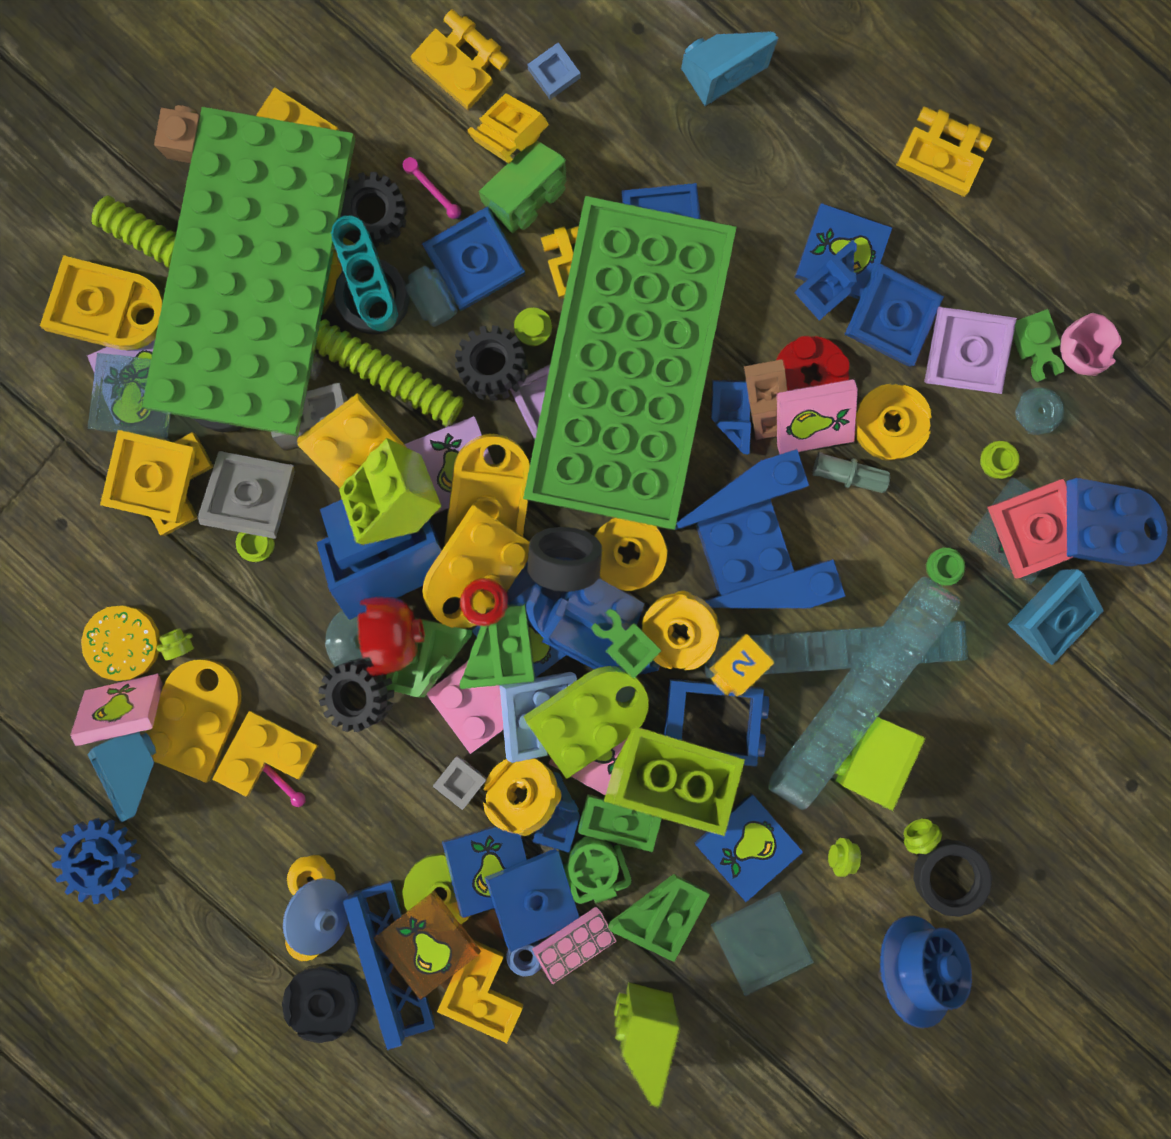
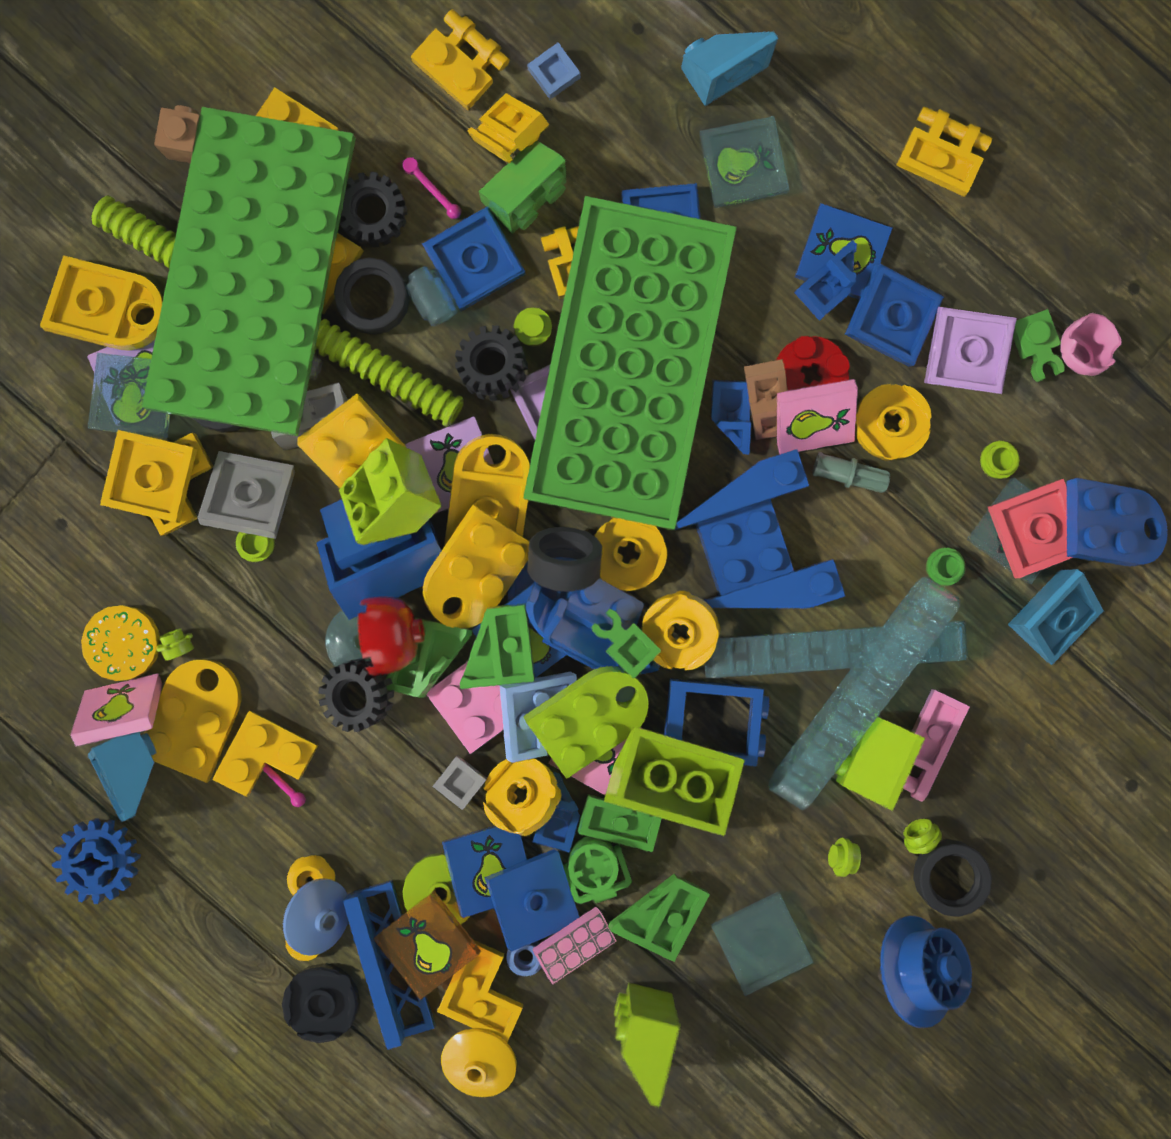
(354, 258): teal beam -> none
(468, 595): red piece -> none
(480, 1051): none -> yellow dish
(740, 667): yellow brick -> none
(744, 161): none -> clear light blue tile
(751, 850): blue tile -> none
(939, 726): none -> bright pink plate
(1028, 413): clear light blue plate -> none

